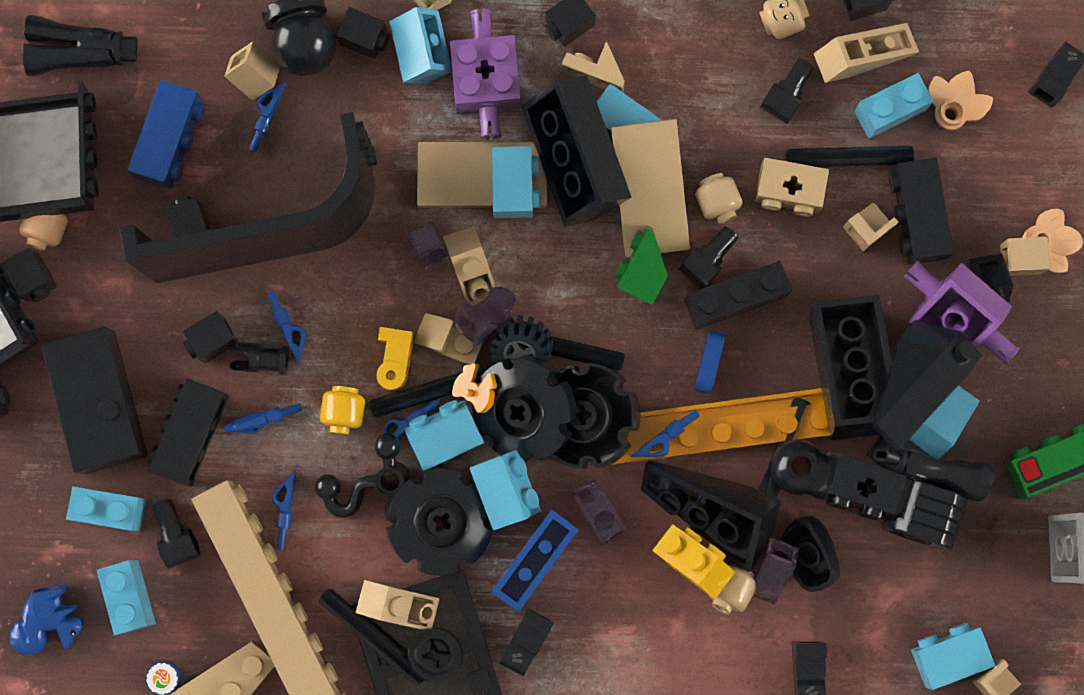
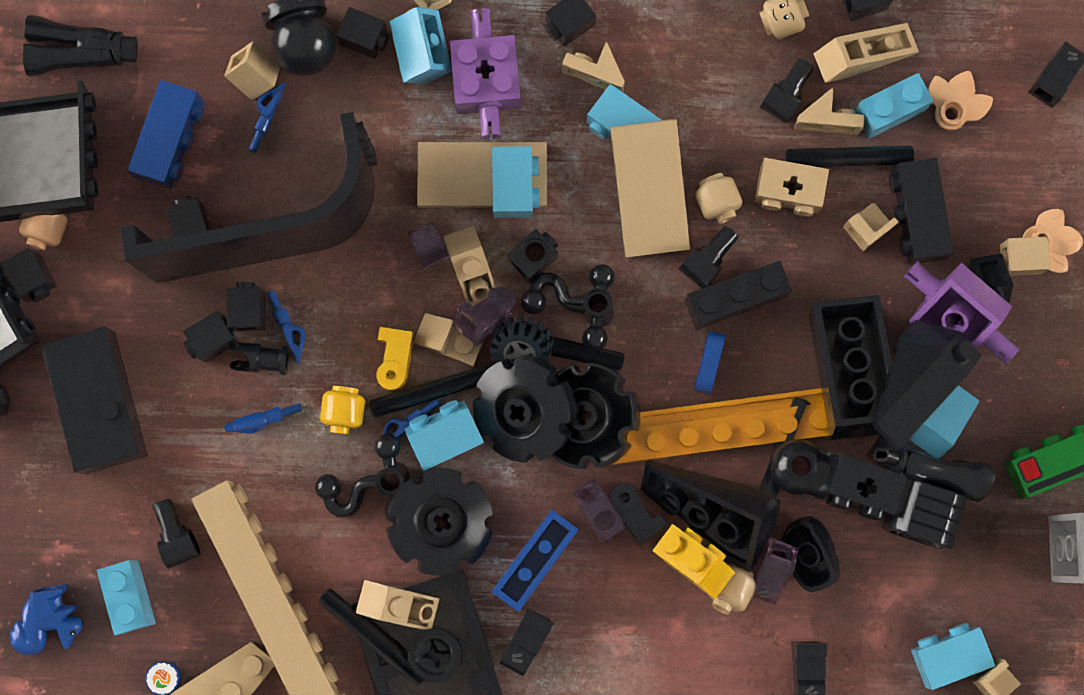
(106, 509): medium azure piece -> none
(187, 432): black brick -> none
(246, 308): none -> black brick
(284, 514): blue hand -> none
(479, 394): light orange piece -> none
(505, 489): medium azure piece -> none
(526, 267): none -> black brick
(575, 150): black brick -> none
(601, 278): none -> black piece
(634, 516): none -> black leg
(645, 270): green slope -> none
(670, 432): blue hand -> none
(821, 118): none -> tan slope

